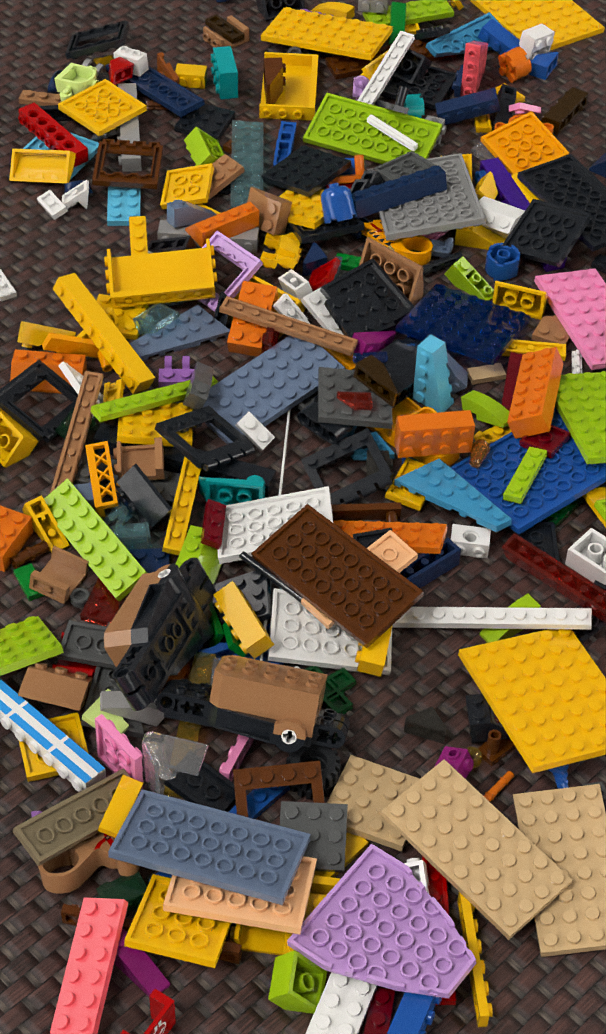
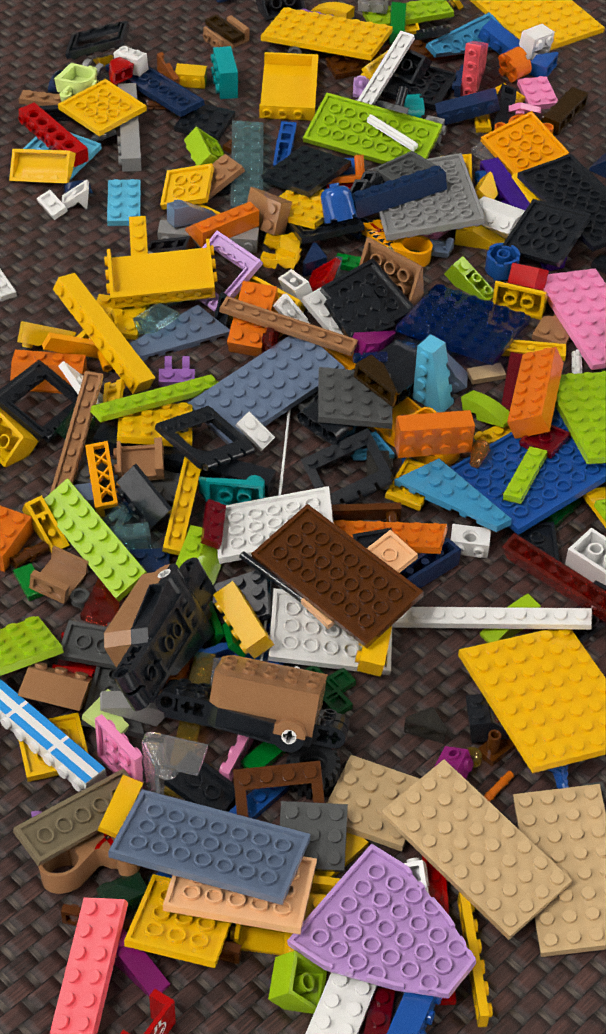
(132, 180): reddish brown hinge -> none
(199, 386): dark grey slope -> none
(262, 756): none -> green tile
(273, 79): reddish brown slope -> none
(356, 400): clear red tile -> none
(434, 266): black pin -> none
(528, 276): none -> red brick
(537, 92): none -> bright pink plate

